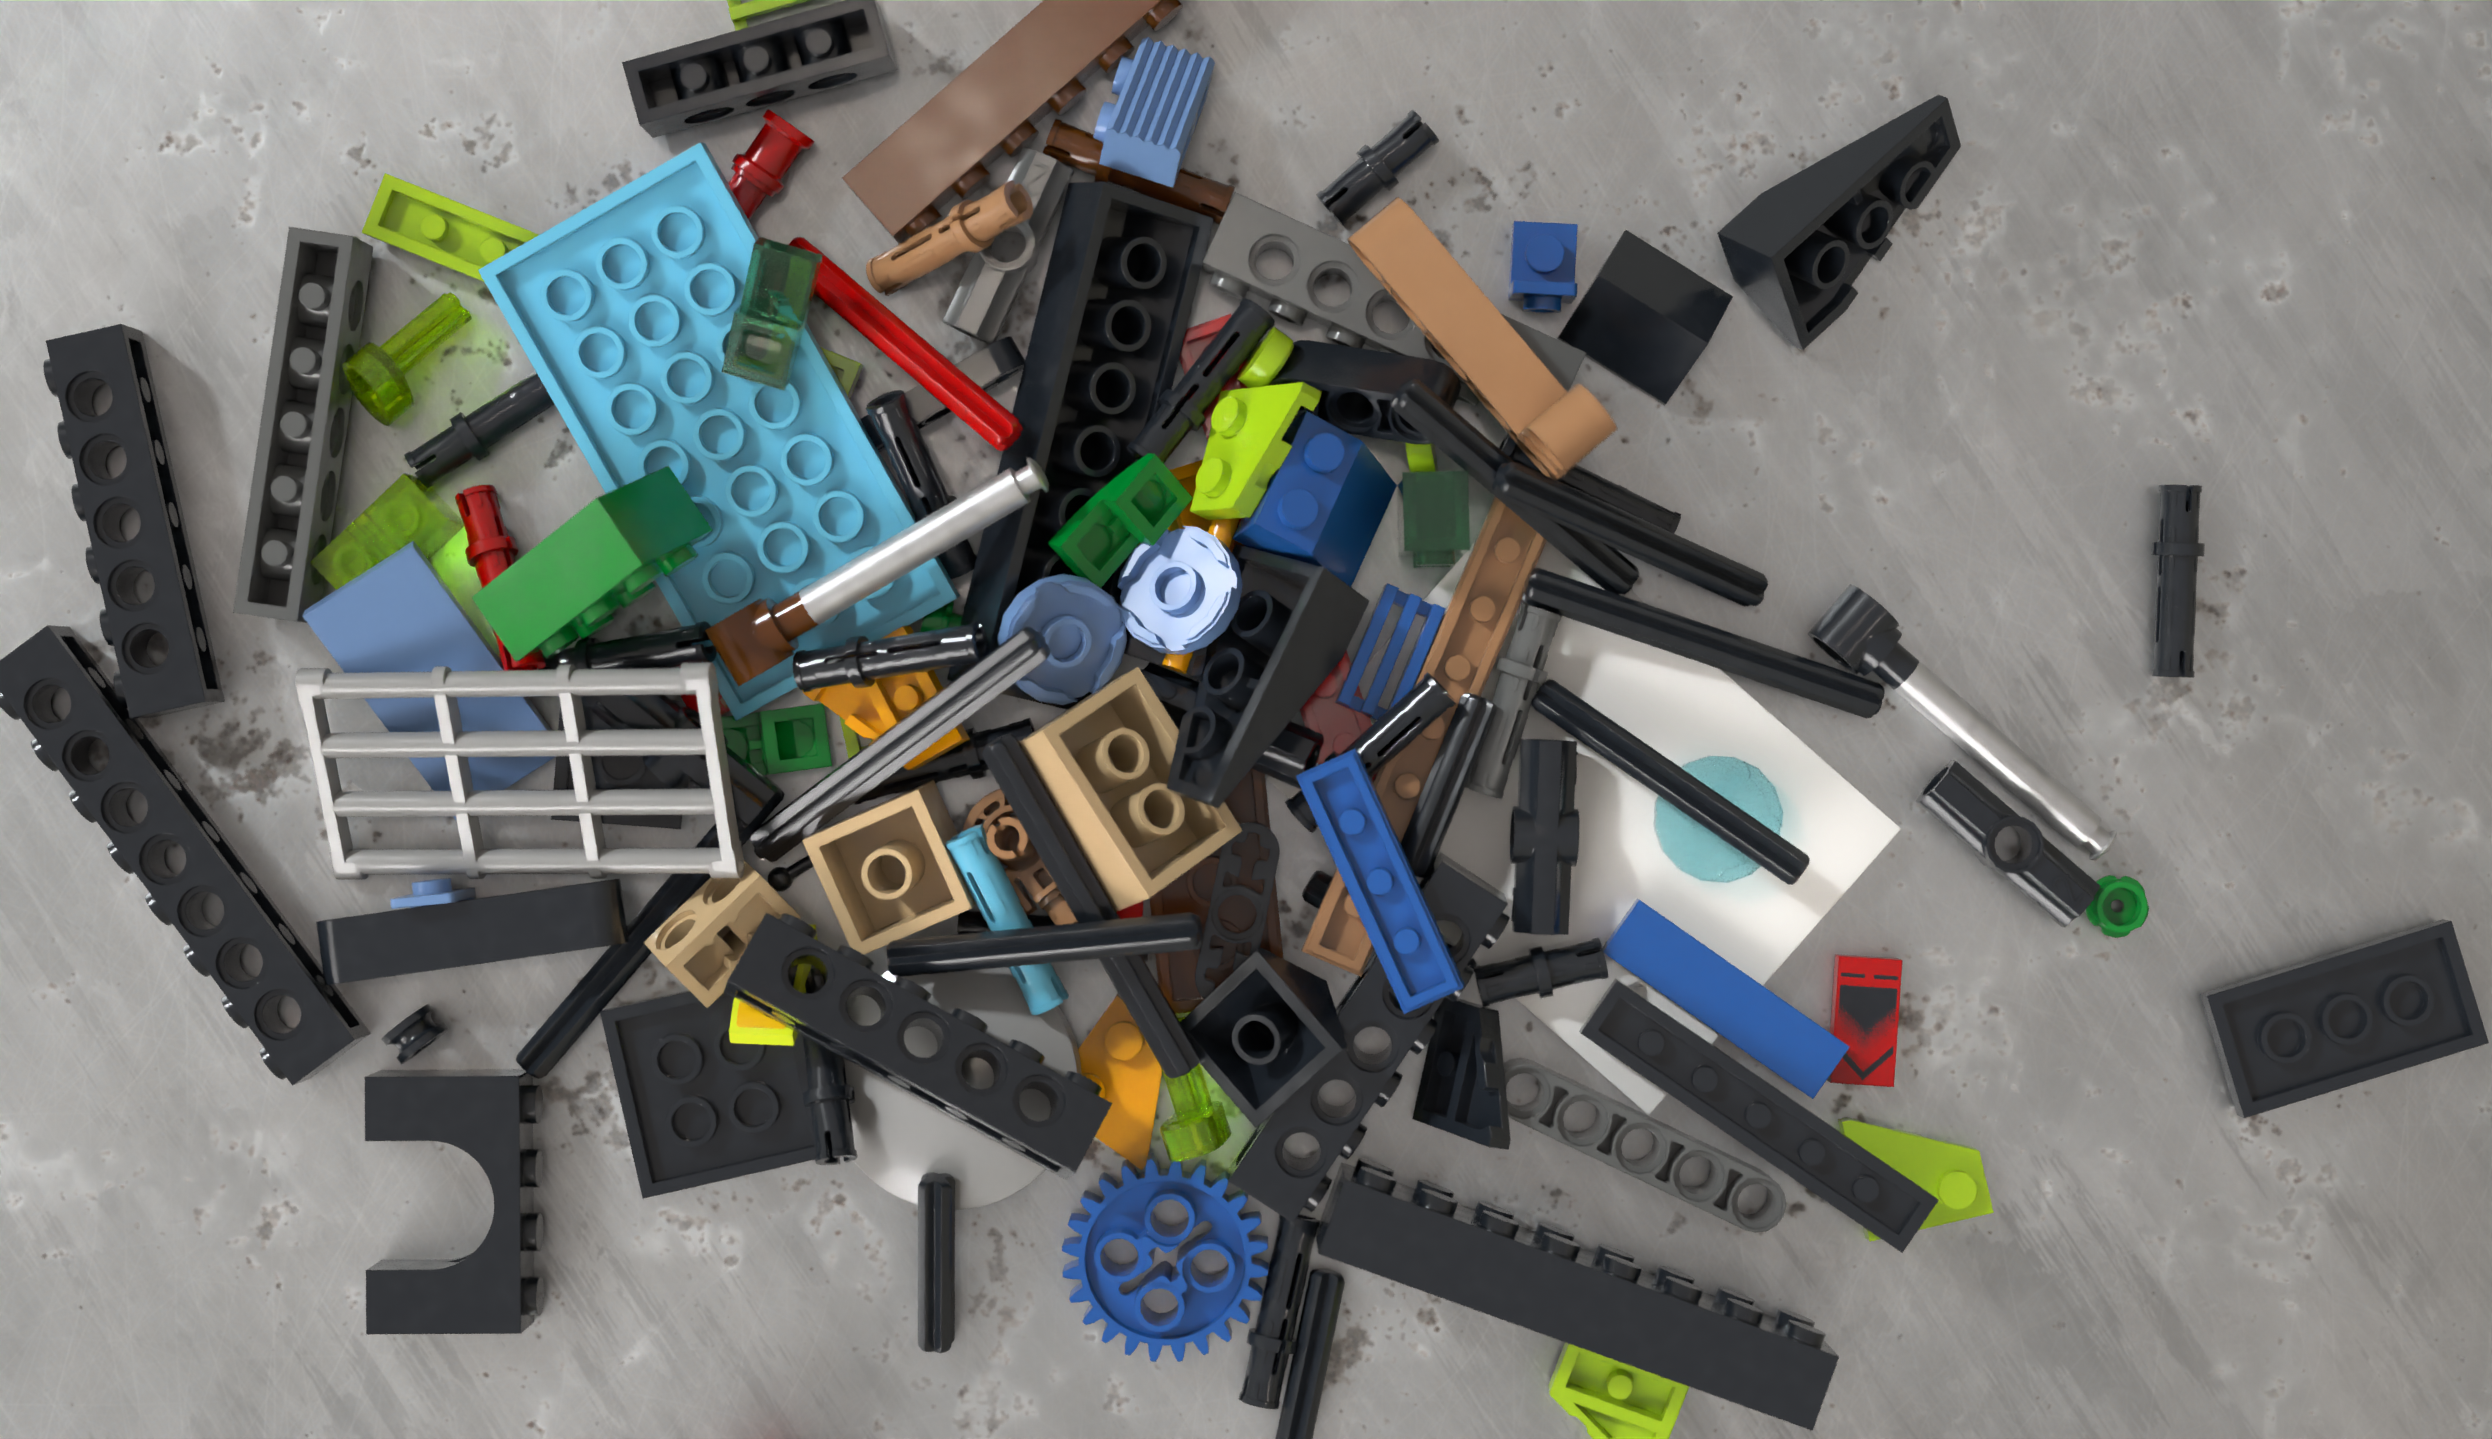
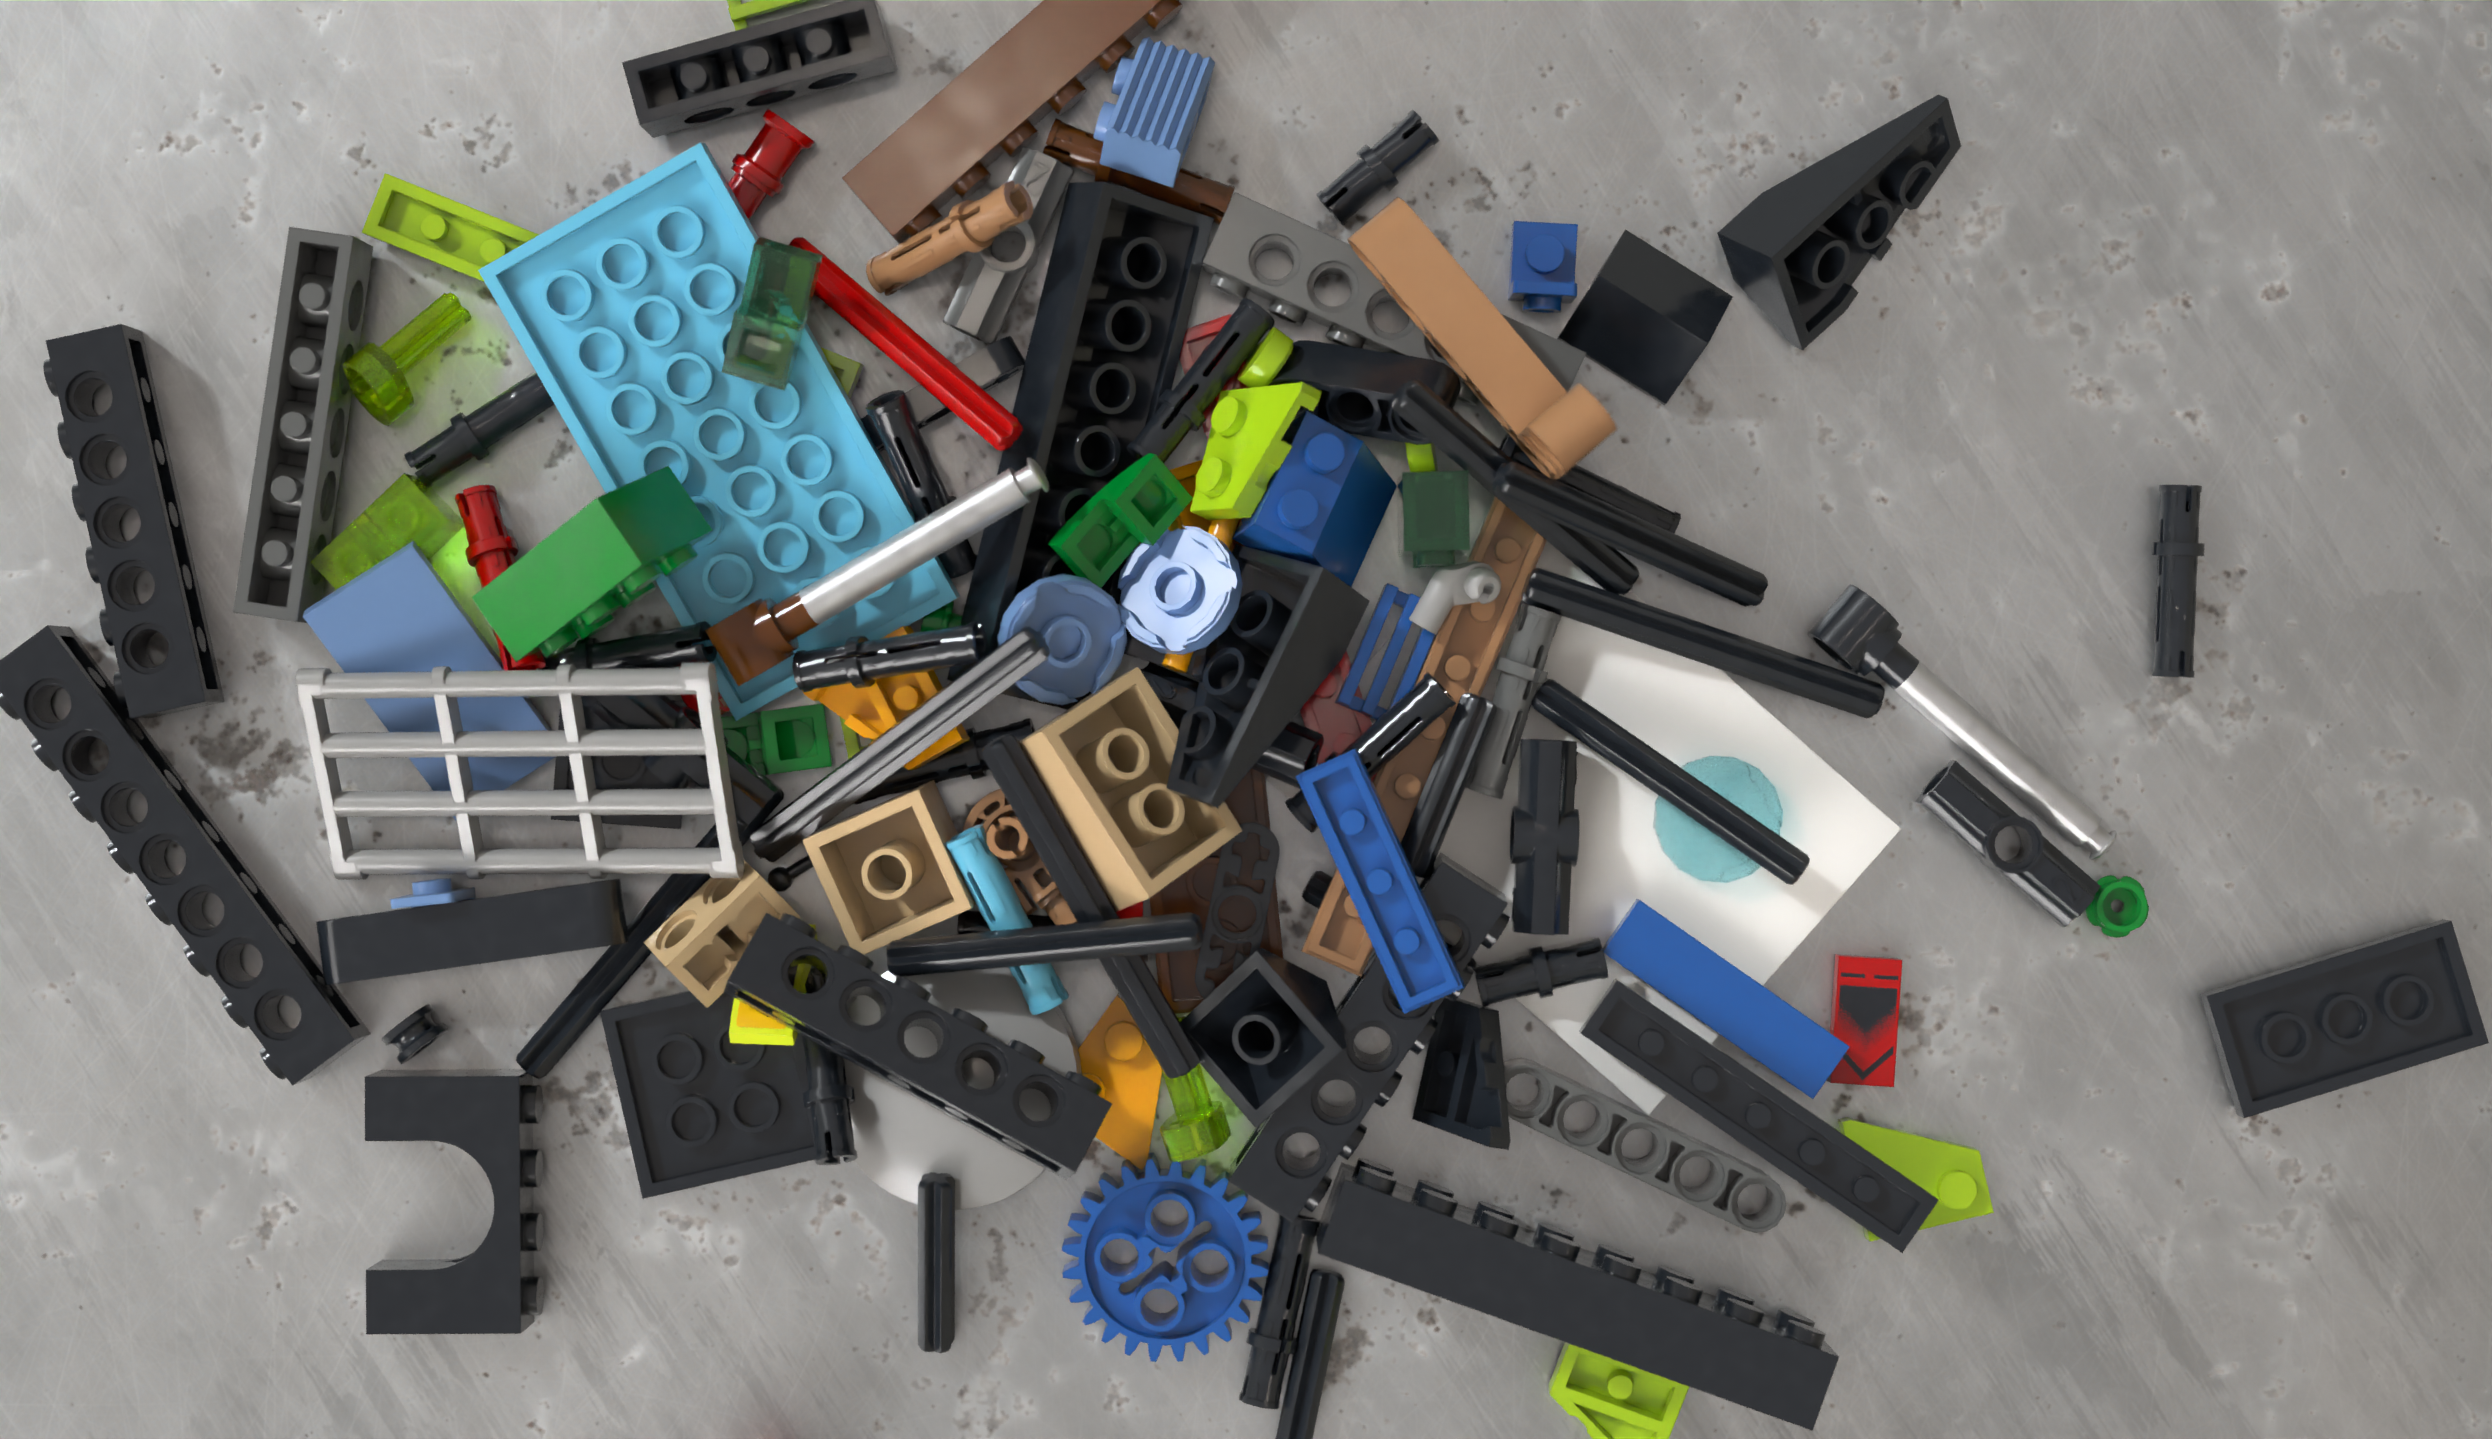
(1452, 587): none -> light grey arm

